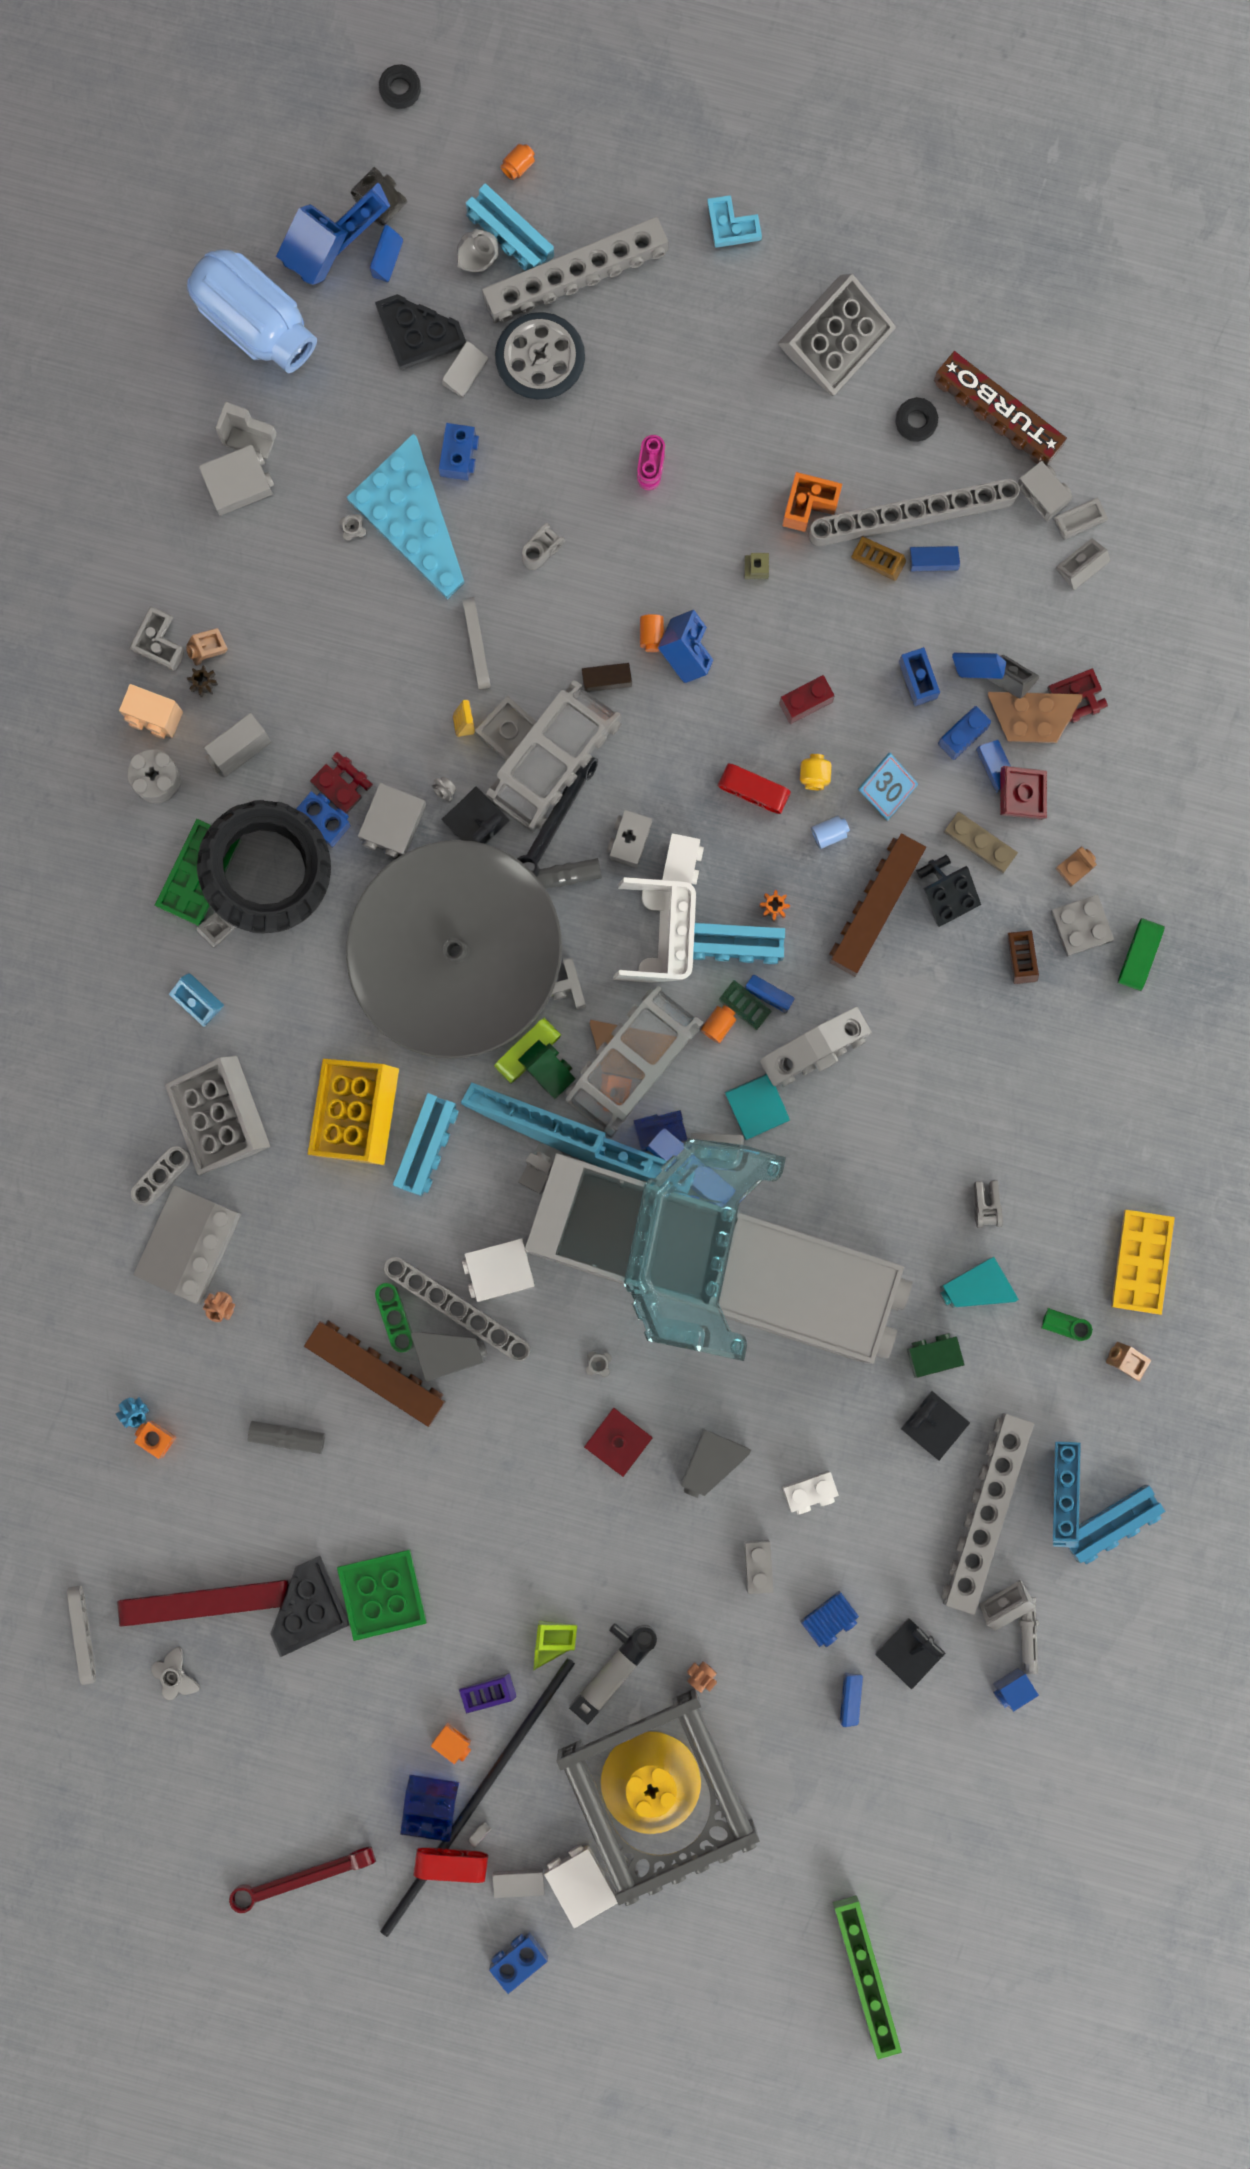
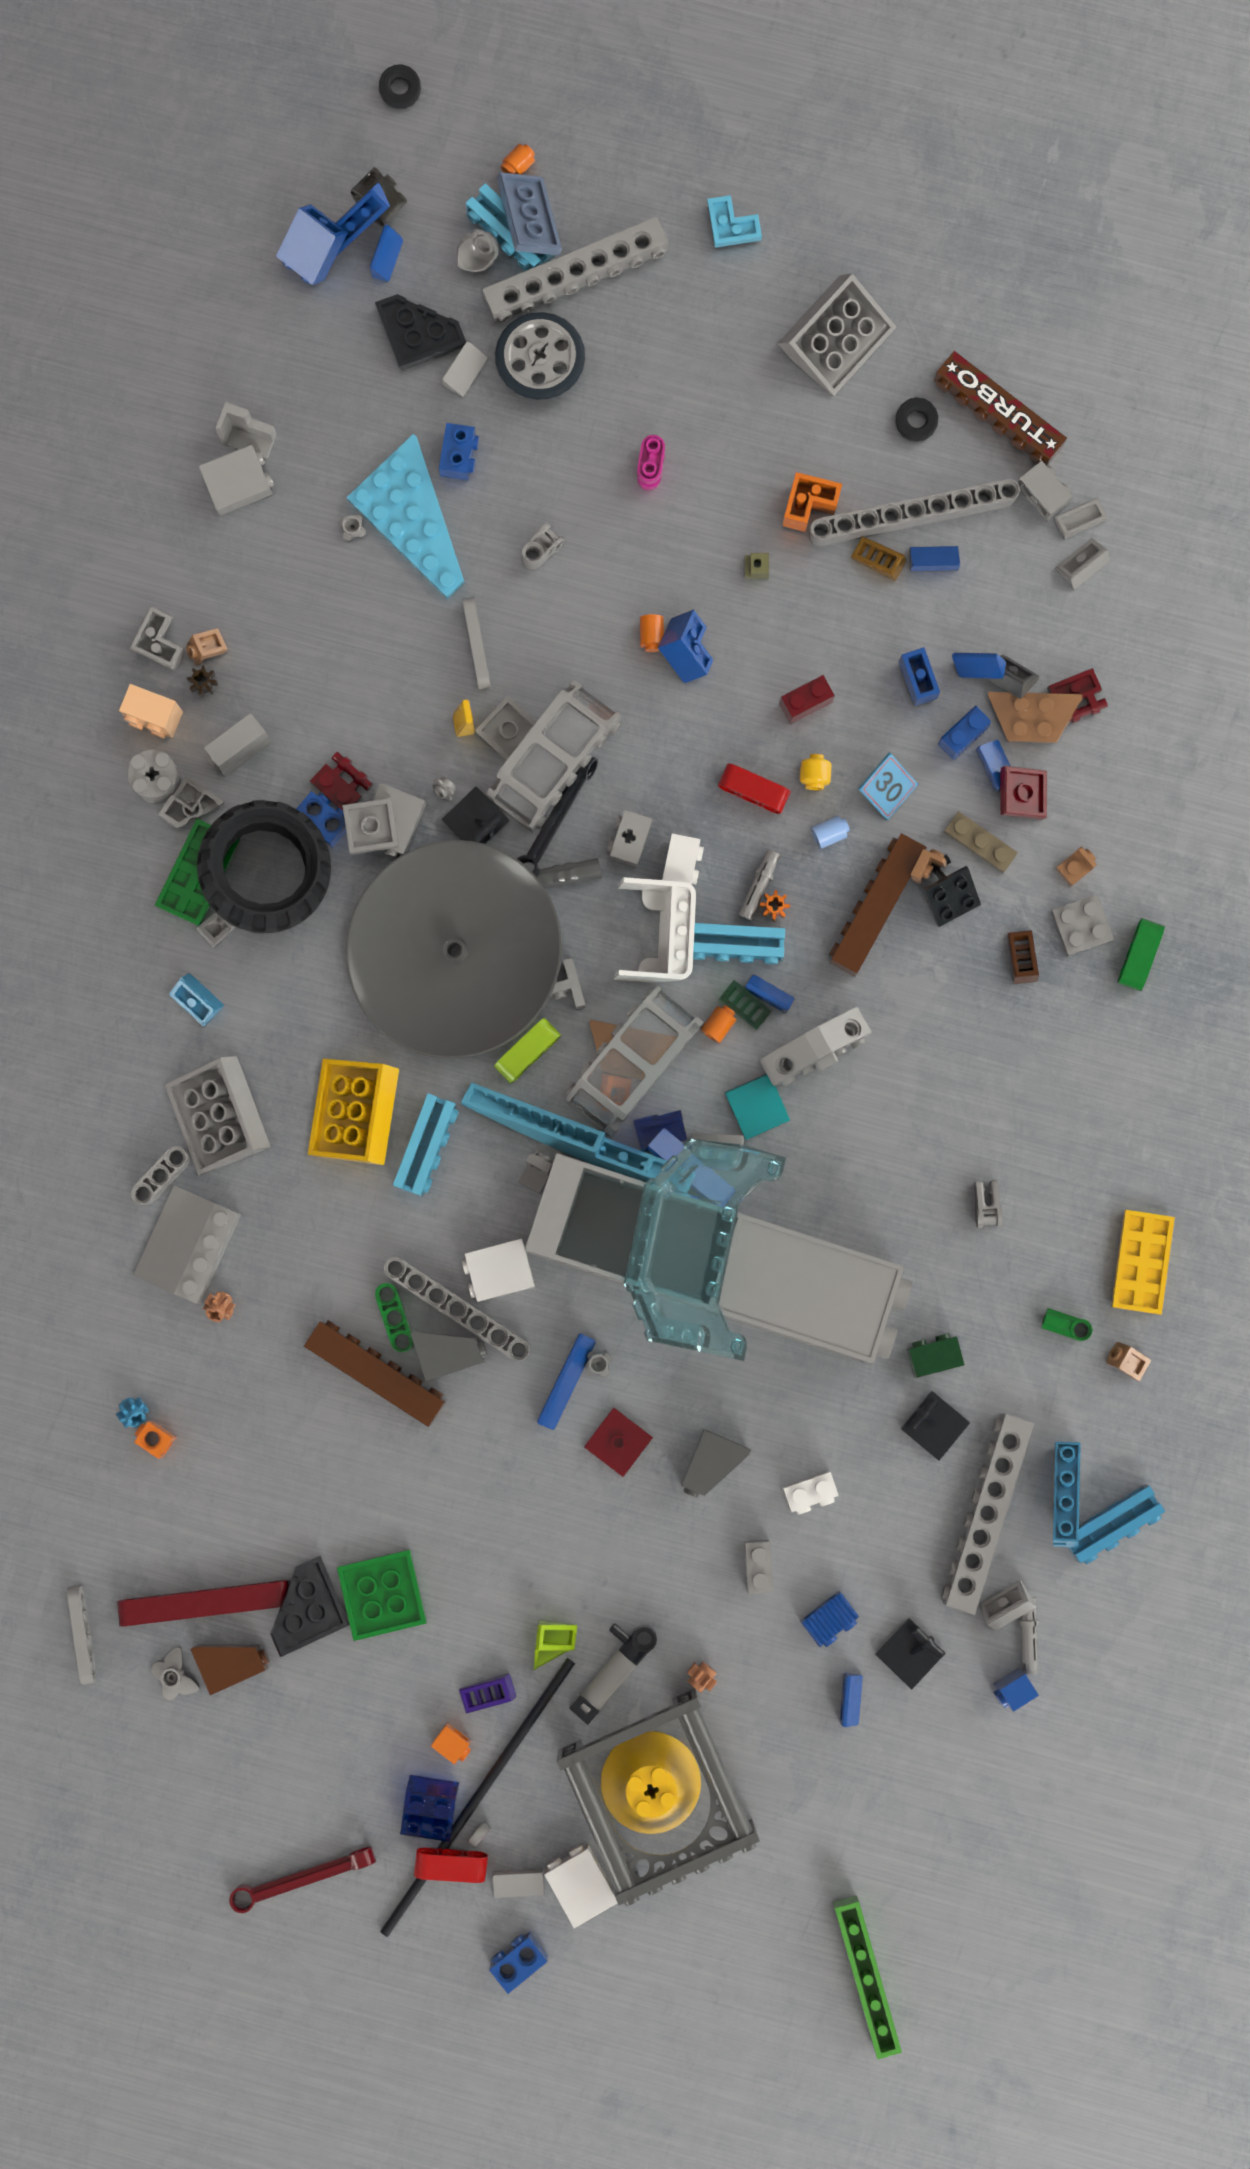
(188, 803): none -> light grey slope
(228, 1664): none -> reddish brown slope
(250, 309): light blue piece -> none
(286, 1437): dark grey axle -> none
(370, 826): none -> light grey plate
(529, 214): none -> sand blue plate
(547, 1069): dark green brick -> none
(566, 1382): none -> blue slope
(607, 677): dark brown slope -> none
(758, 887): none -> light grey pin
(923, 866): none -> medium nougat bracket
(979, 1286): teal slope -> none

